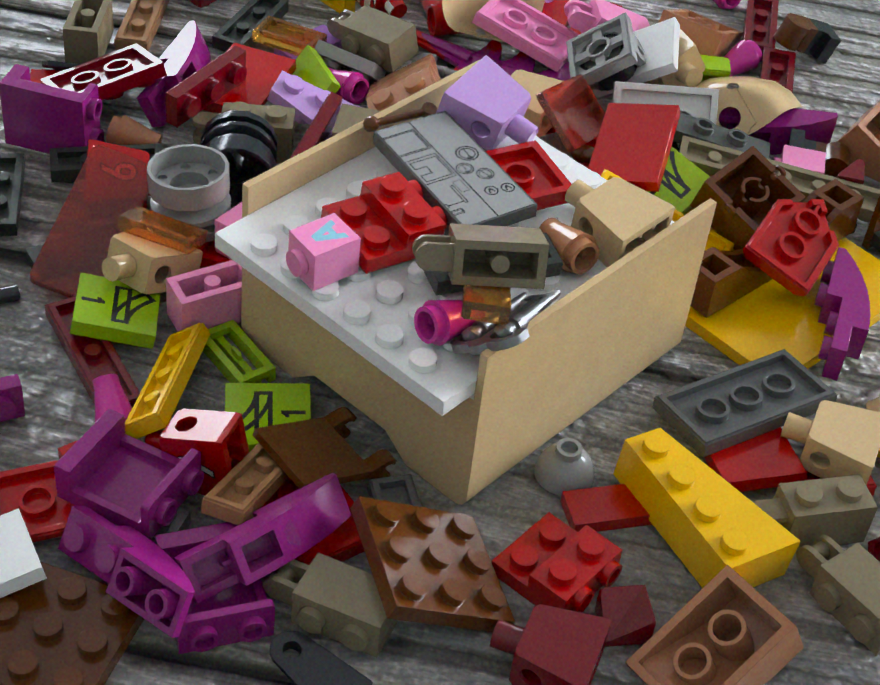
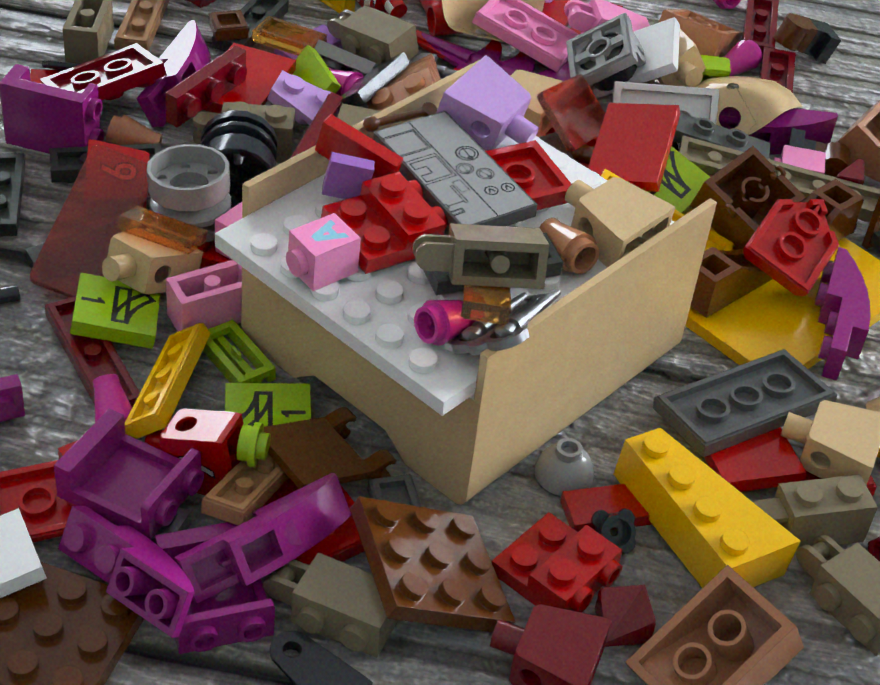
(228, 25): none -> reddish brown tile
(253, 444): none -> lime plate
(344, 139): none -> red tile
(346, 175): none -> medium lavender tile
(375, 80): none -> tile
(622, 521): none -> black plate

